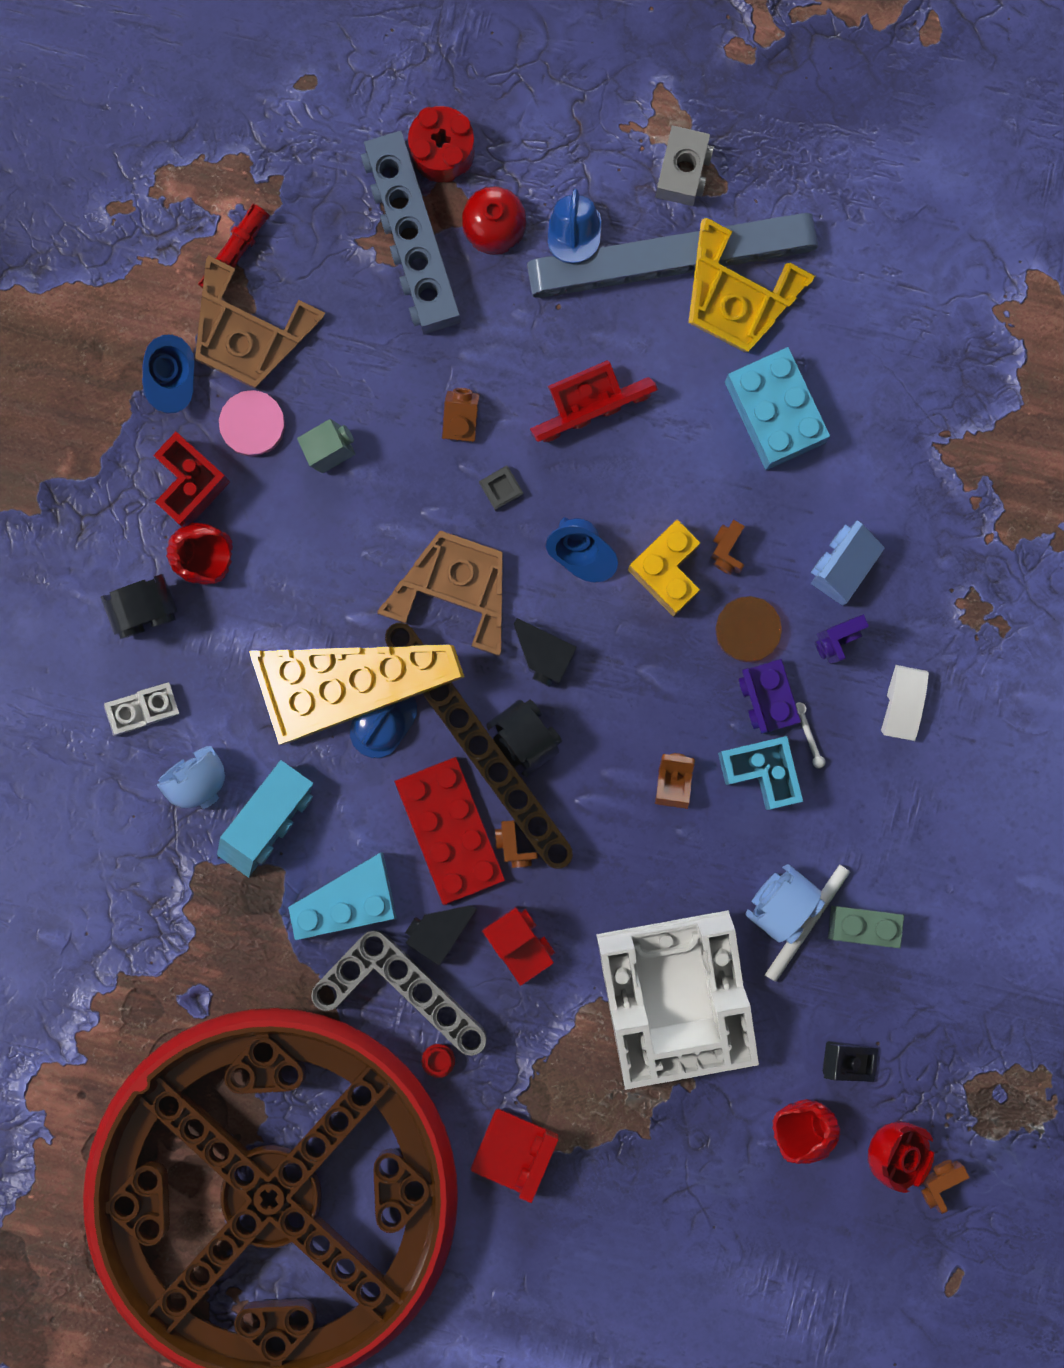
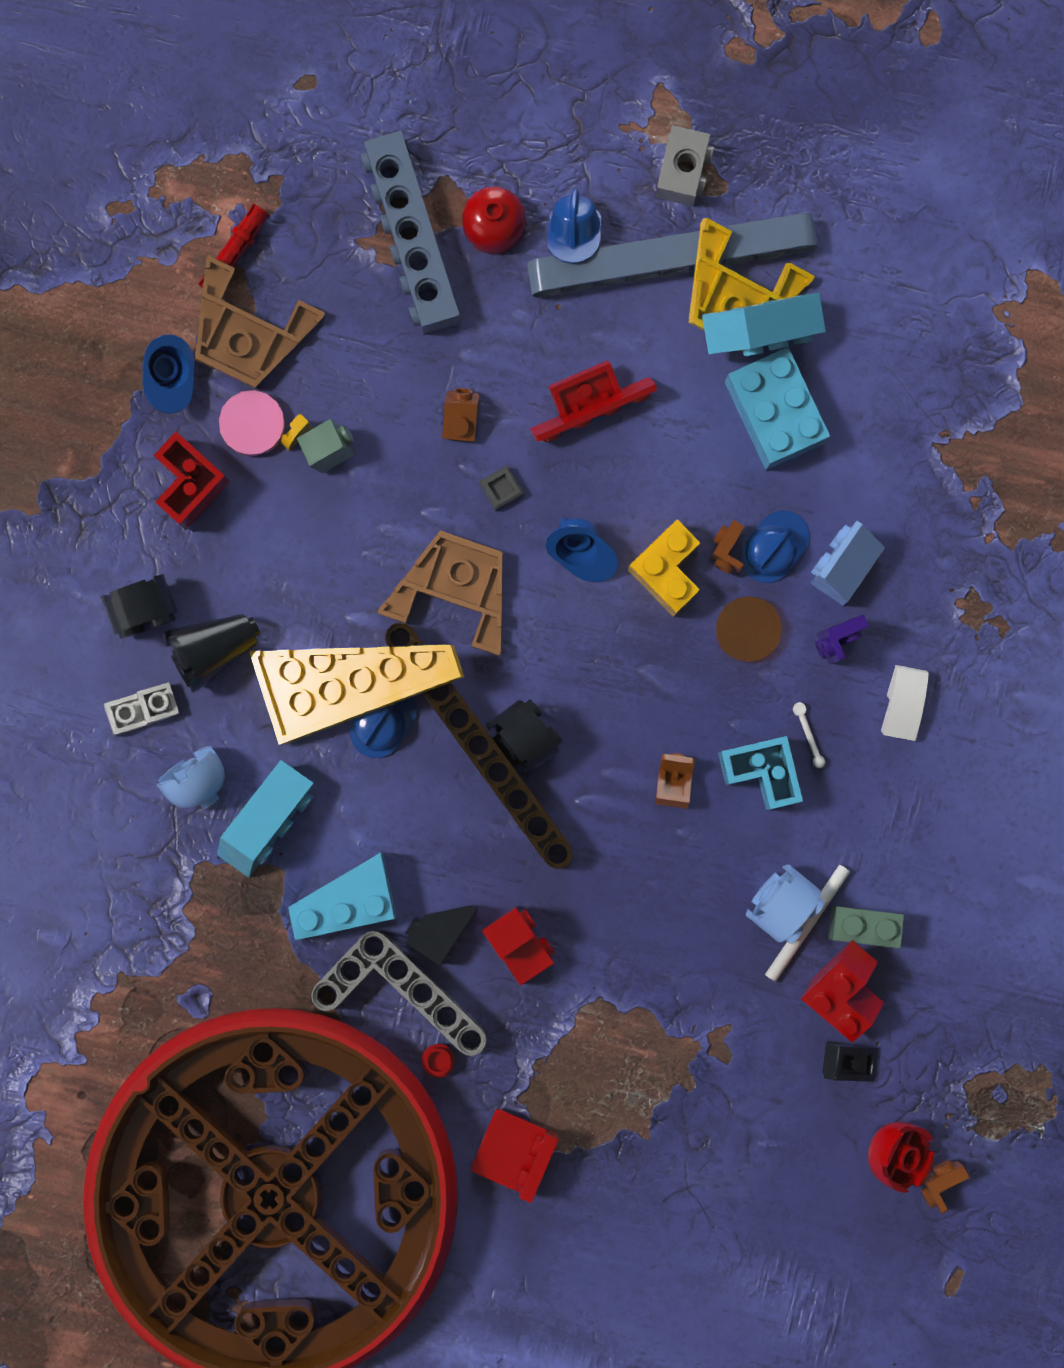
(200, 553): red hair -> none
(210, 647): none -> black cone
(299, 427): none -> yellow tile
(431, 128): red brick -> none
(449, 830): red plate -> none
(507, 840): dark orange bracket -> none
(543, 653): black slope -> none
(677, 999): white slope -> none
(765, 324): none -> medium azure wedge
(770, 696): dark purple bracket -> none
(775, 546): none -> blue piece
(805, 1131): red hair -> none
(841, 994): none -> red brick

